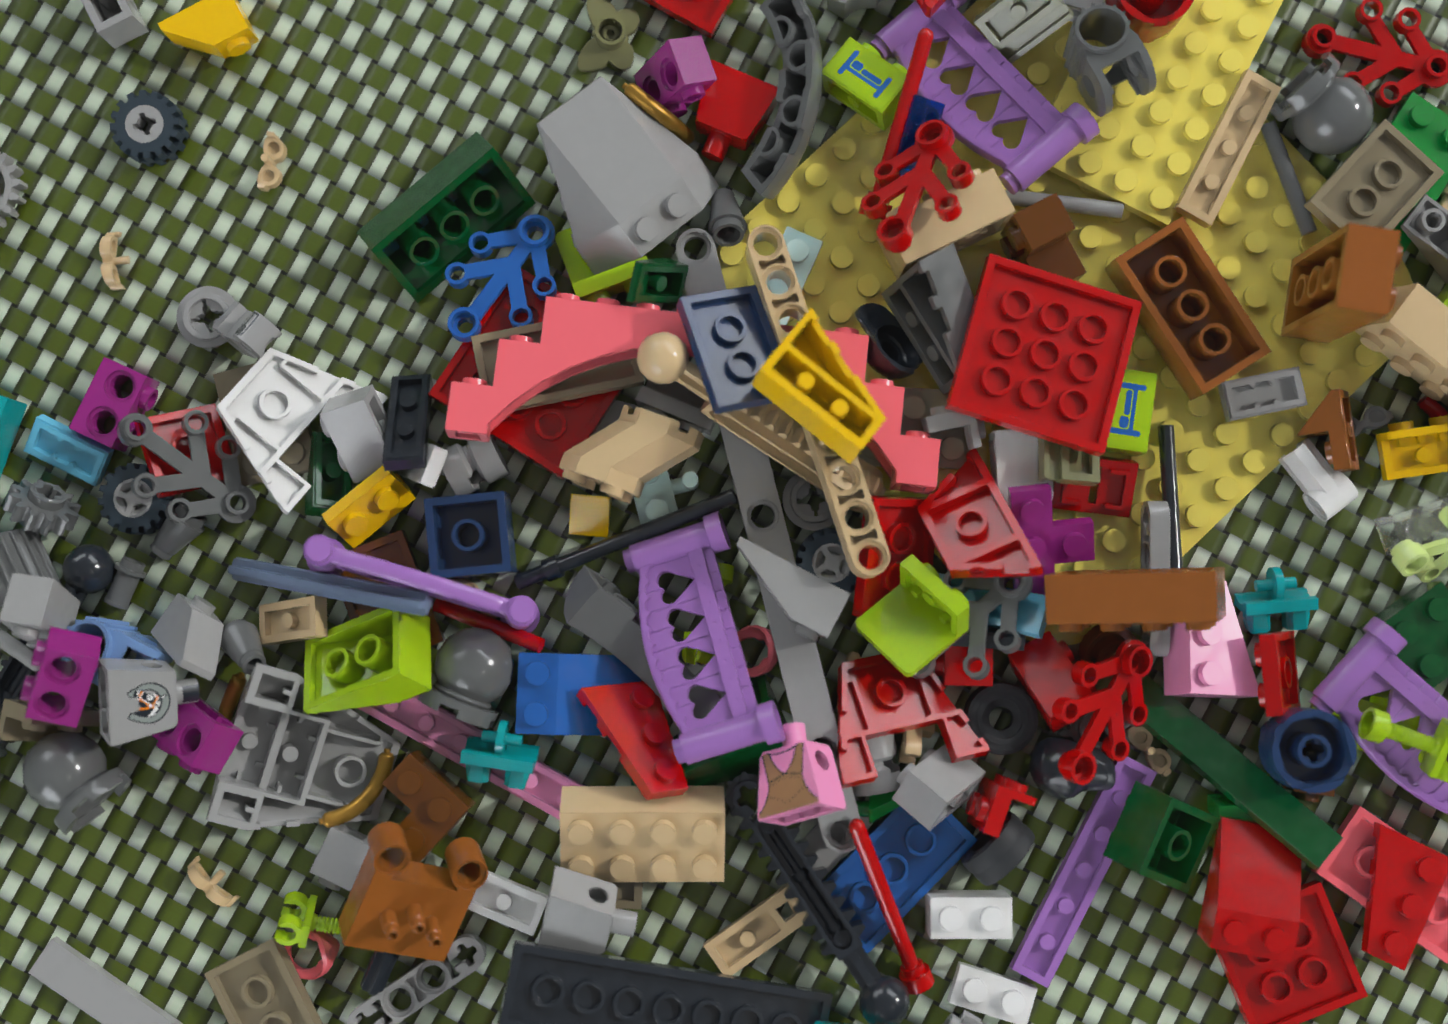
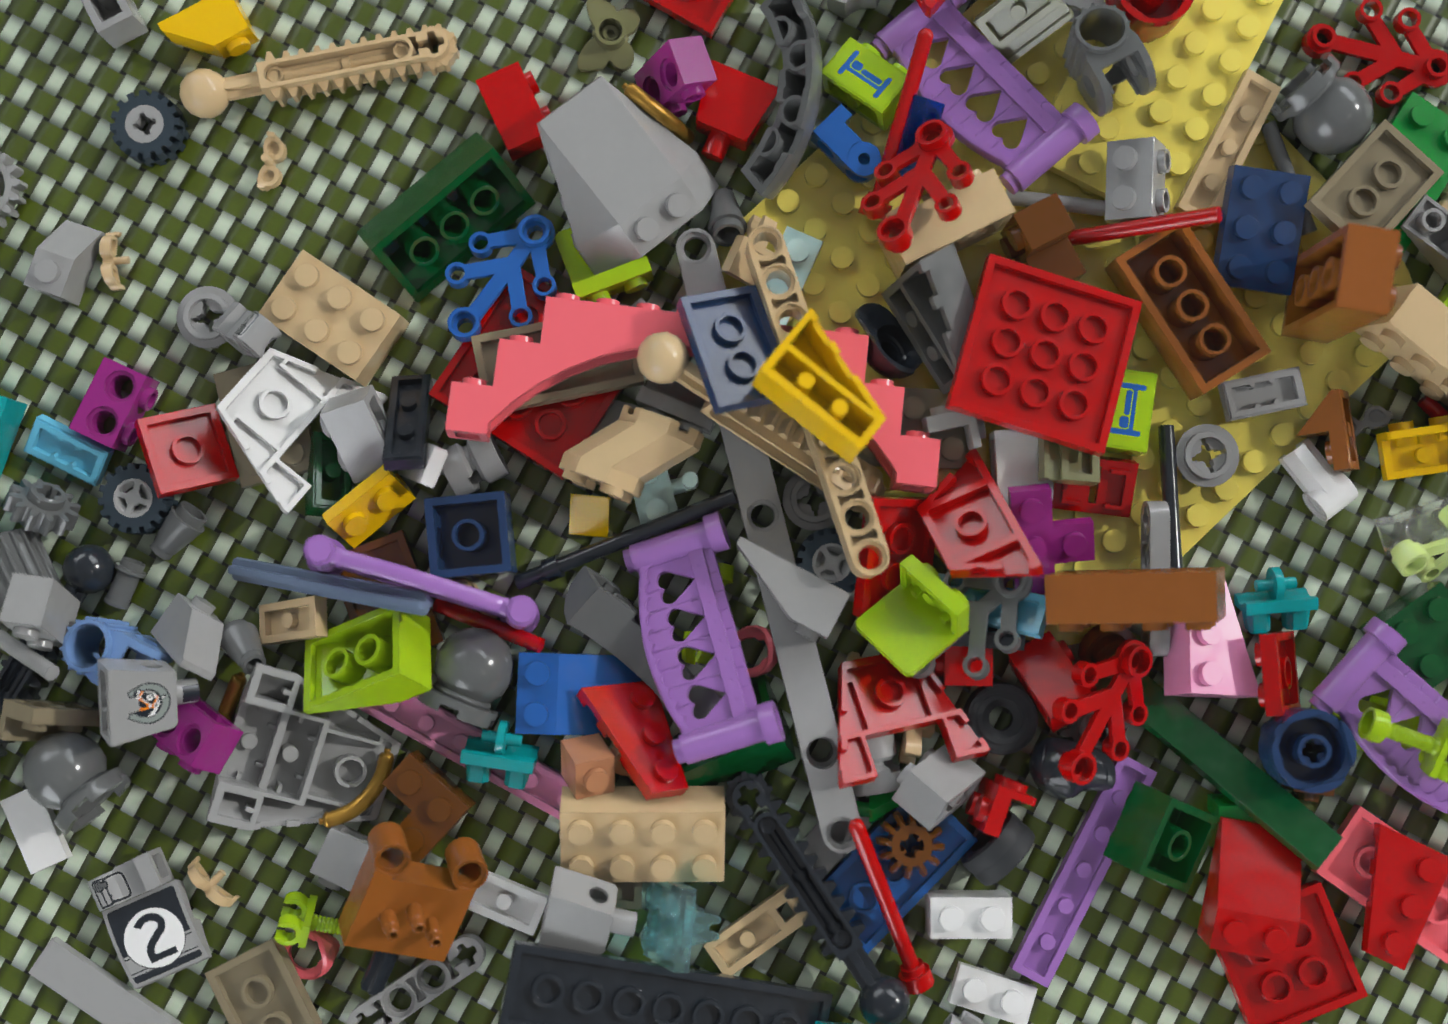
(35, 832): none -> white tile
(64, 262): none -> light grey slope
(67, 678): magenta brick -> none
(130, 879): none -> light grey leg
(156, 934): none -> slope
(194, 471): dark grey plant -> none
(209, 93): none -> tan gear
(334, 318): none -> tan brick
(514, 108): none -> red brick
(590, 766): none -> nougat brick
(657, 281): dark green slope -> none
(675, 925): none -> clear light blue plate
(736, 262): none -> tan plate
(798, 780): bright pink torso -> none
(845, 147): none -> blue leg
(897, 852): none -> reddish brown gear
(1136, 179): none -> light grey bracket
(1146, 226): none -> red bar
(1156, 758): tan piece -> none
(1215, 439): none -> light grey gear
(1261, 229): none -> dark blue plate

